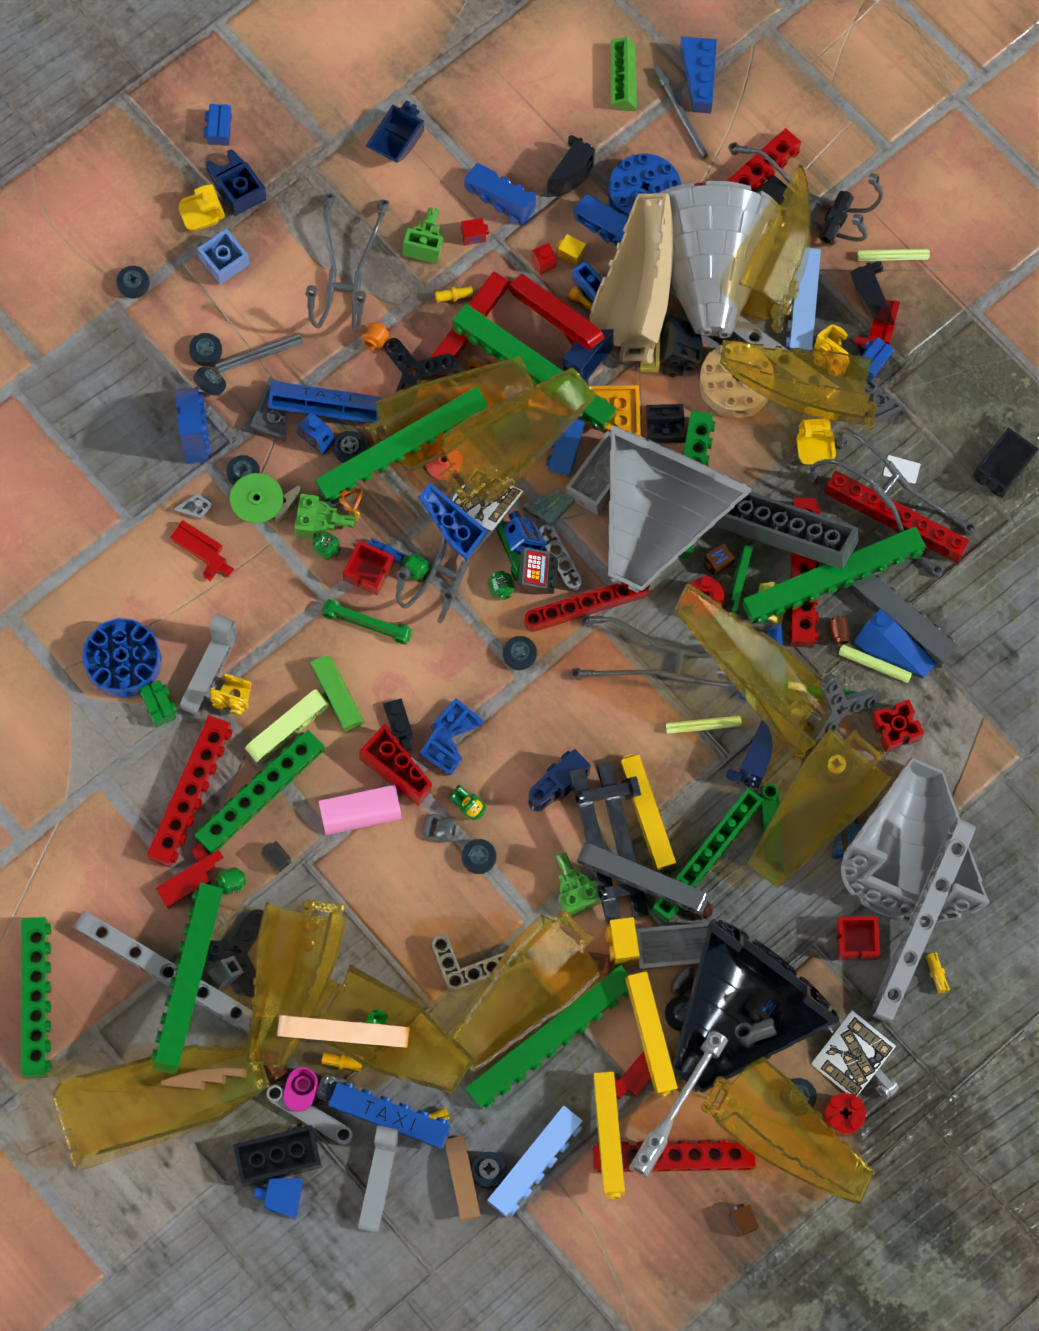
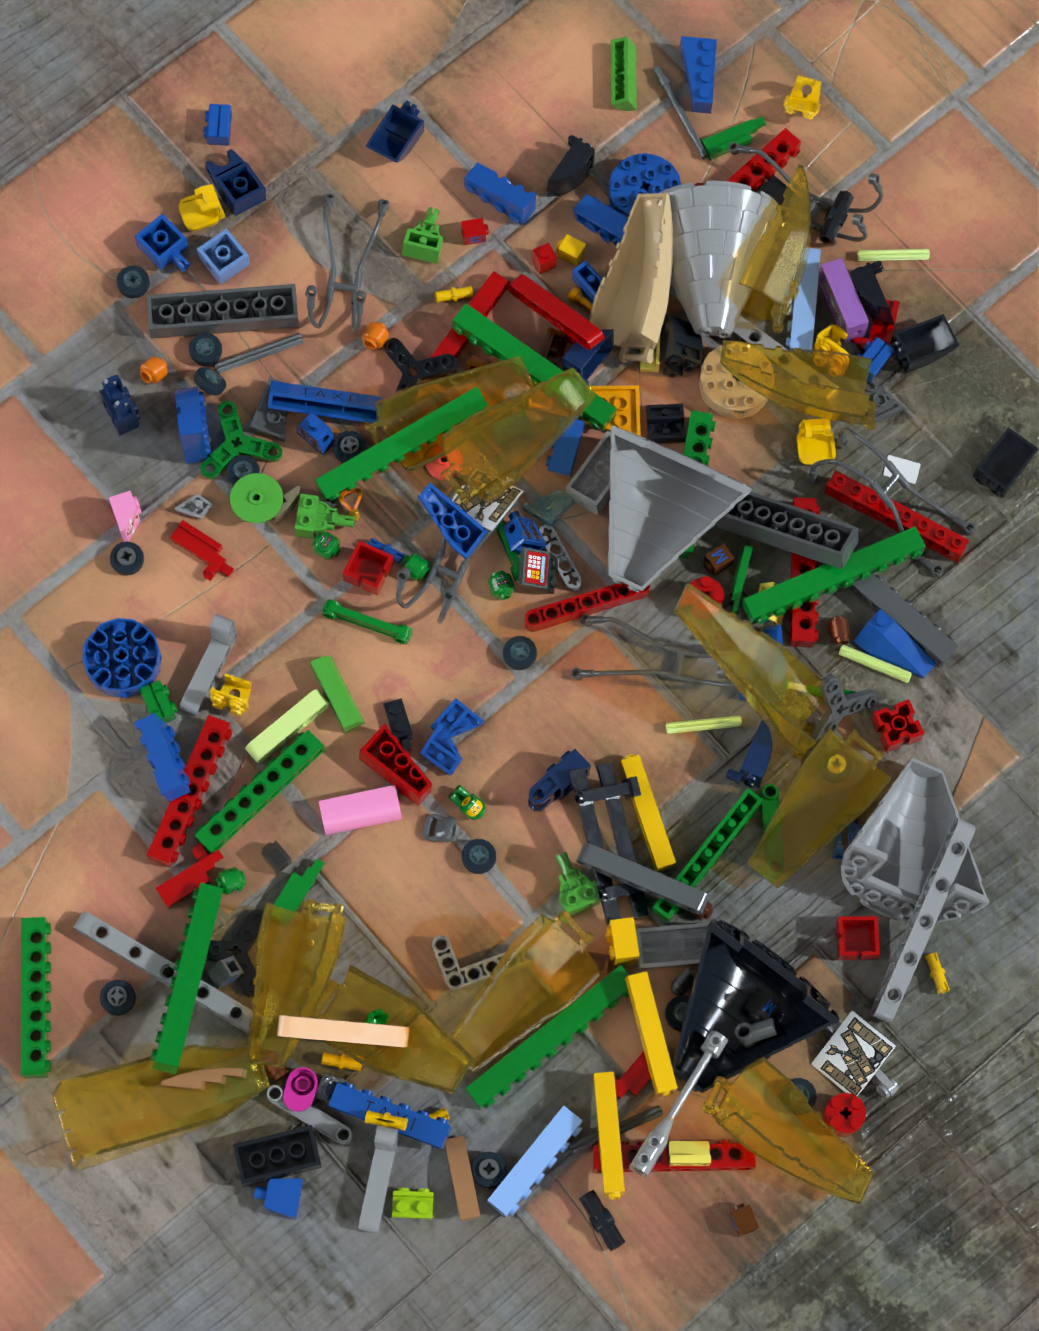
(117, 989): none -> black wheel
(119, 405): none -> dark blue brick
(126, 512): none -> bright pink slope
(127, 565): none -> black wheel
(153, 370): none -> orange head
(163, 243): none -> blue brick
(164, 756): none -> blue wedge
(222, 311): none -> dark grey brick
(249, 446): none -> green piece
(298, 887): none -> green piece
(399, 1122): none -> yellow pin
(412, 1204): none -> lime bracket
(554, 346): none -> reddish brown hinge
(602, 1220): none -> black piece
(624, 1126): none -> dark grey axle
(689, 1153): none -> light yellow panel
(718, 144): none -> green piece
(797, 102): none -> yellow piece
(842, 299): none -> medium lavender brick
(923, 343): none -> black piece

